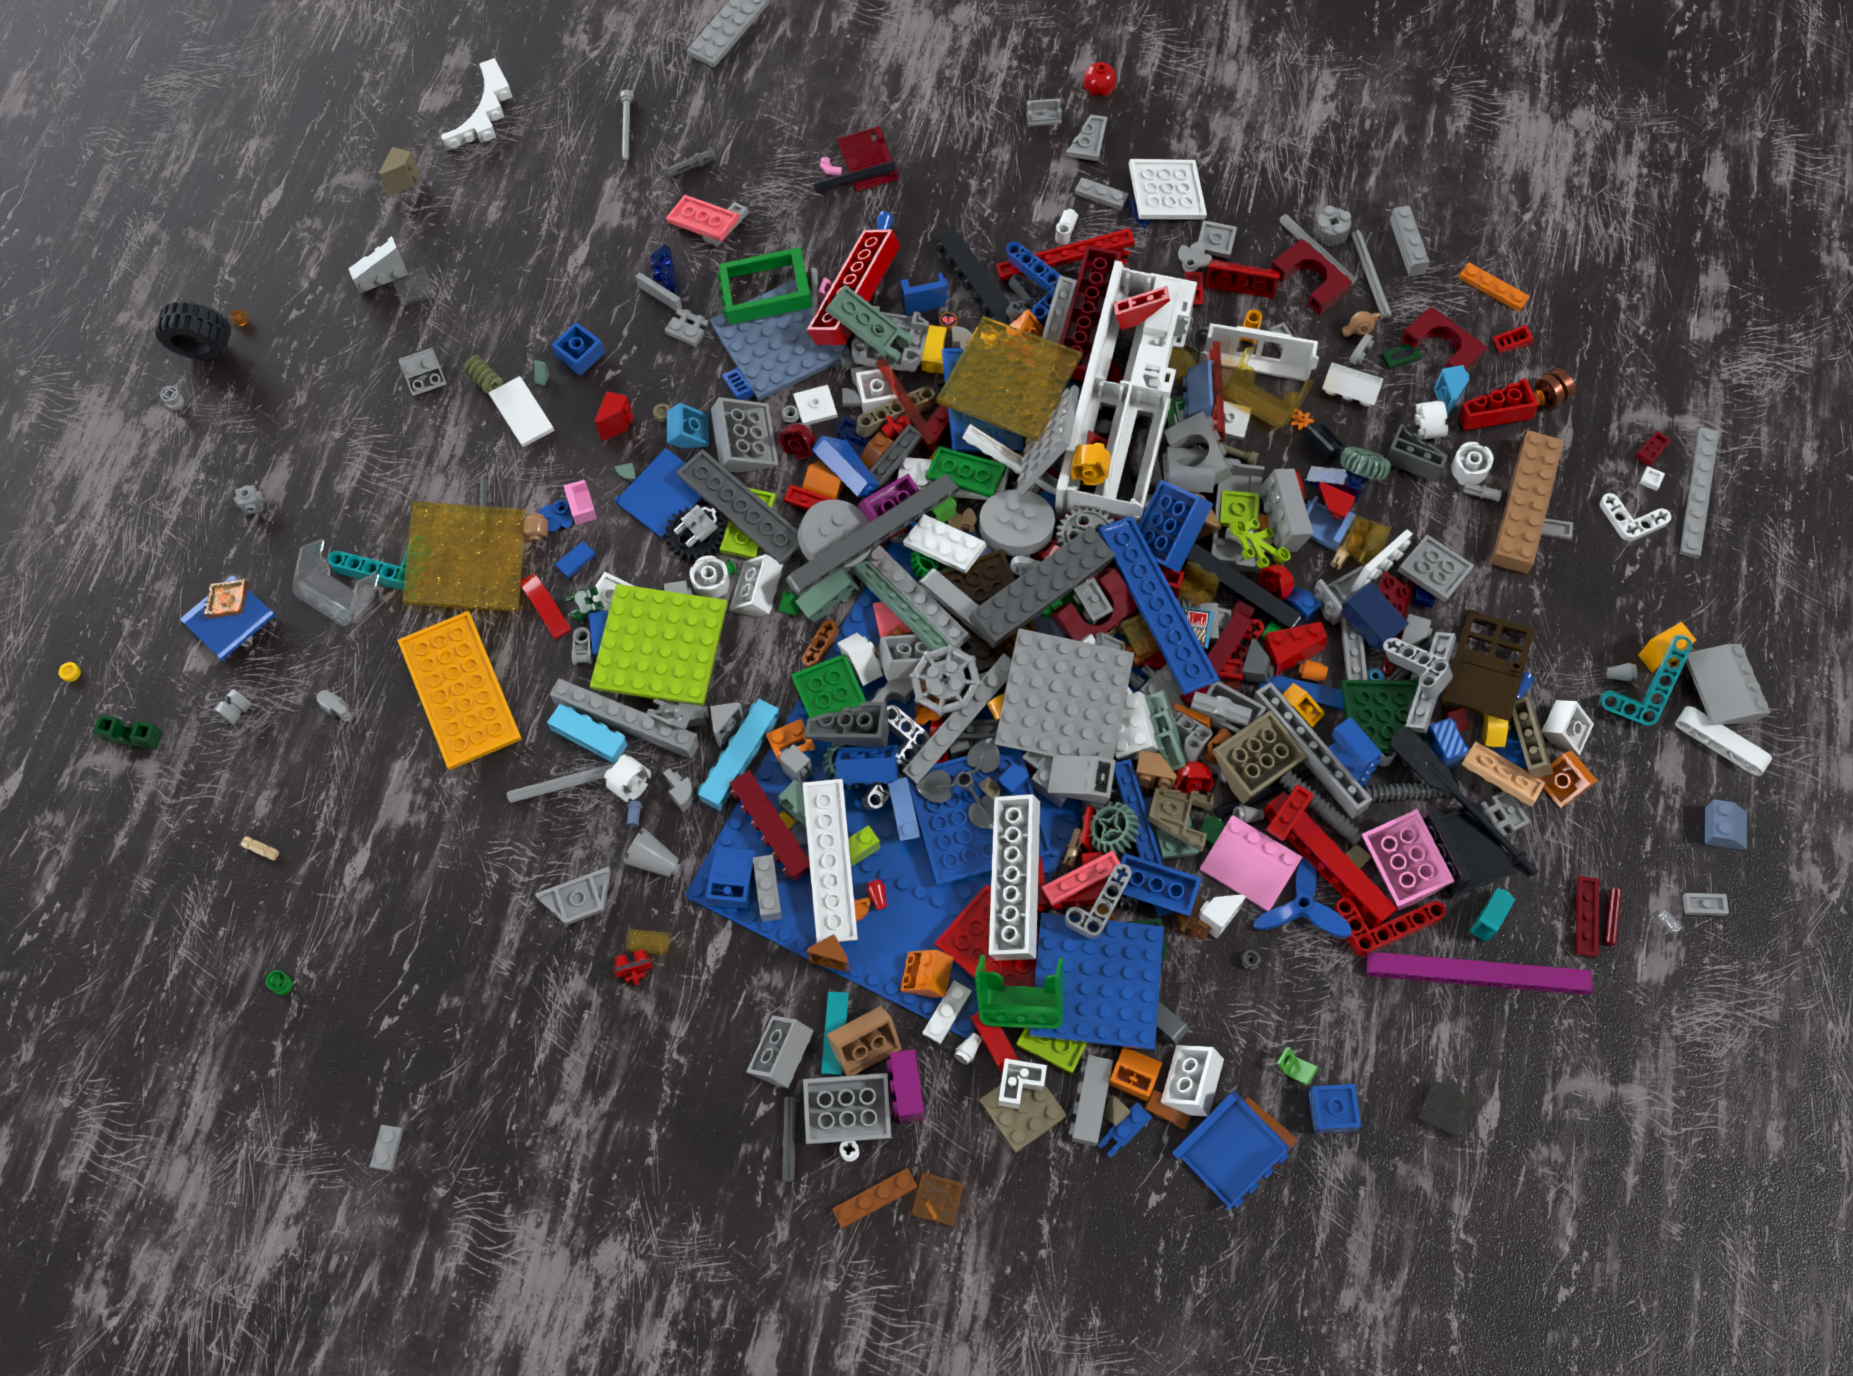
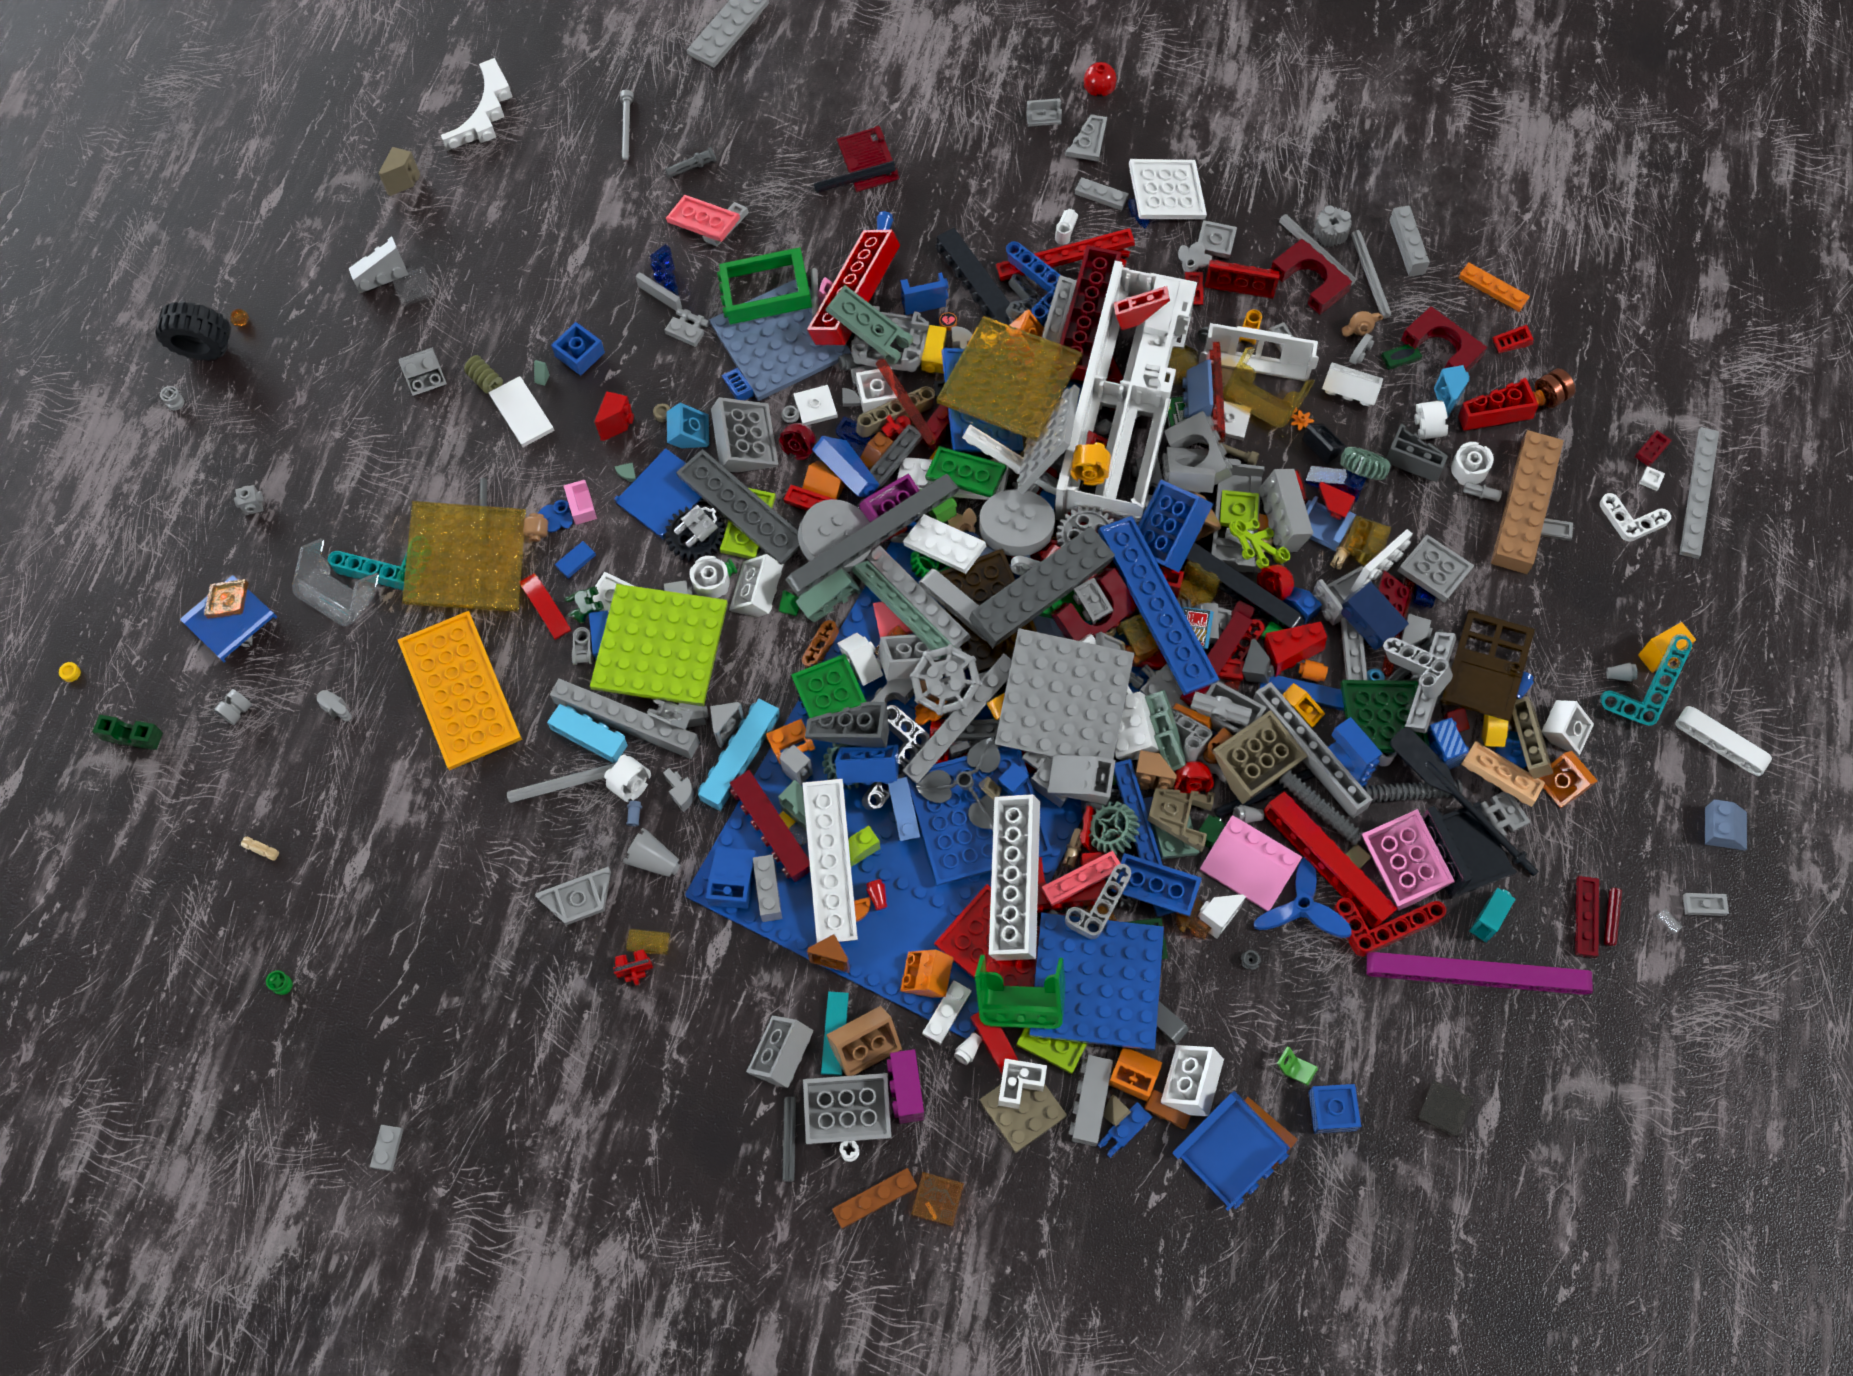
(828, 168): bright pink arm -> none
(1290, 812): red plate -> none
(1727, 685): light grey slope -> none

